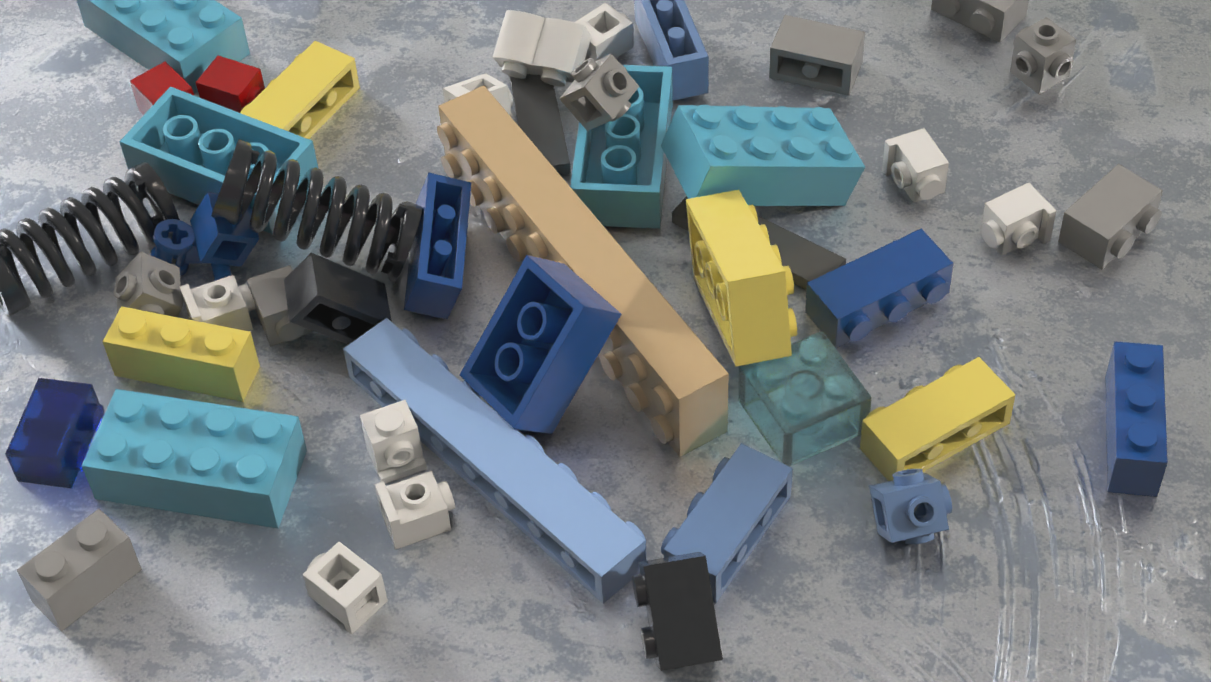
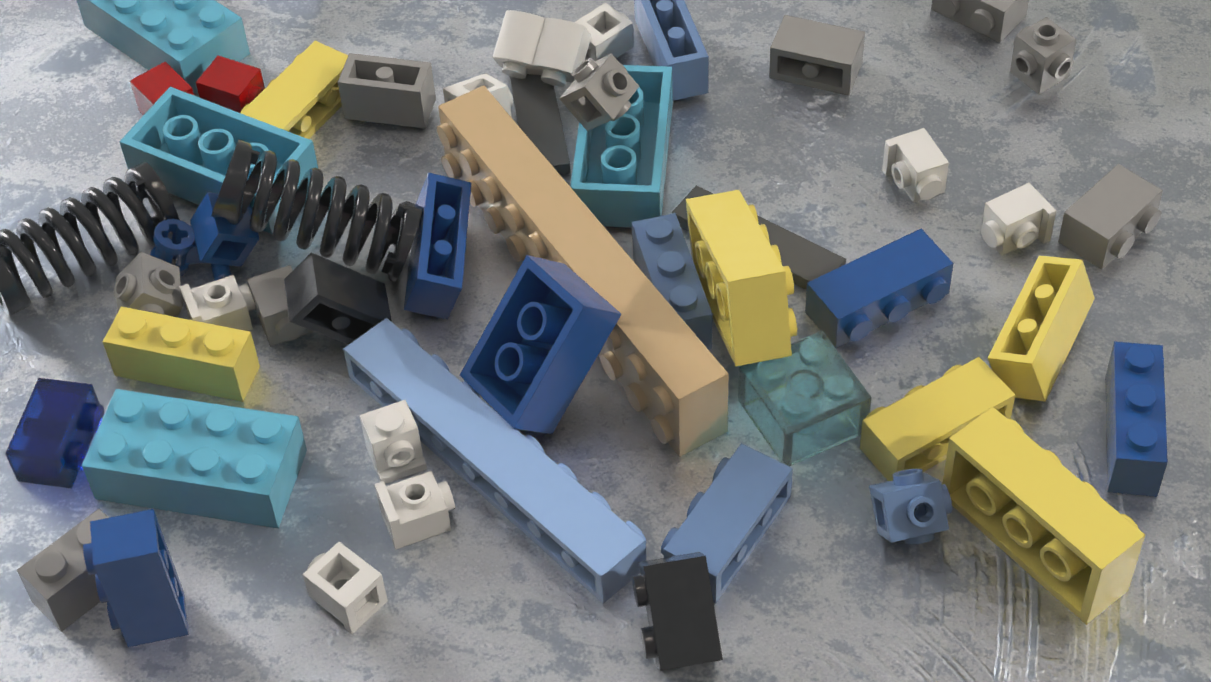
(136, 578): none -> blue brick
(387, 90): none -> light grey brick
(667, 263): none -> medium blue brick
(764, 152): medium azure brick -> none
(1041, 514): none -> light yellow brick
(1042, 327): none -> light yellow brick

